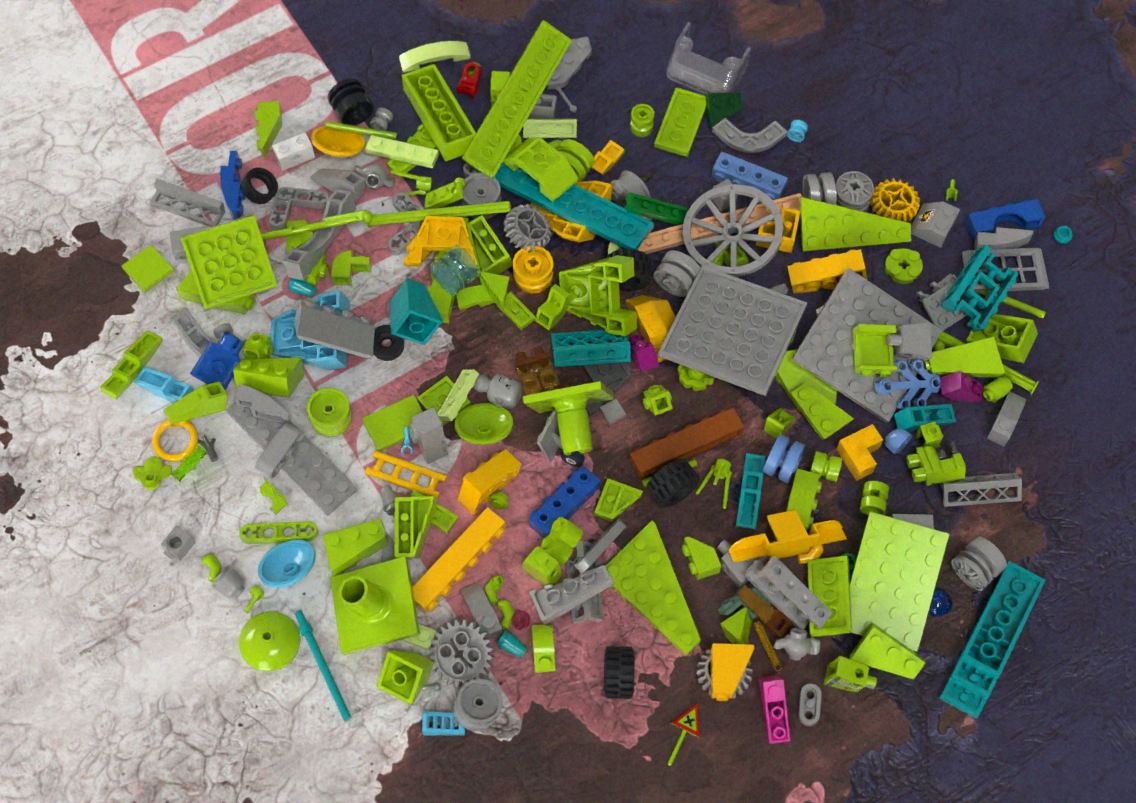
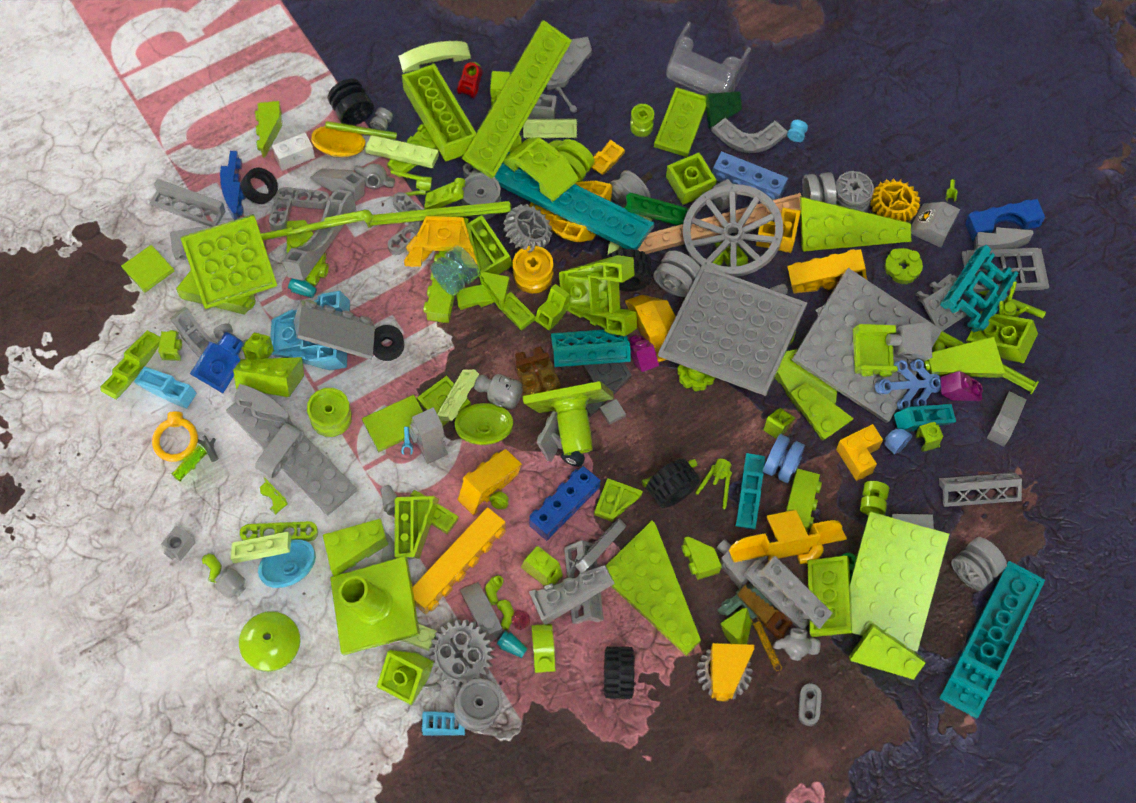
(152, 473): lime plate -> none
(170, 346): none -> lime brick
(200, 402): lime slope -> none
(257, 594): lime hand -> none
(261, 547): none -> yellowish green plate
(306, 630): teal bar -> none
(345, 265): lime brick -> none
(400, 464): yellow bar -> none
(413, 313): teal slope -> none
(561, 540): lime brick -> none
(657, 399): lime brick -> none
(686, 443): dark orange brick -> none
(690, 178): none -> lime brick
(690, 724): piece -> none
(774, 708): dark pink slope -> none
(826, 466): lime wheel -> none
(848, 675): lime torso -> none
(936, 466): lime hips -> none
(941, 603): clear blue hair -> none
(997, 389): lime brick -> none
(1008, 307): none -> lime plant
(1063, 234): teal plate -> none

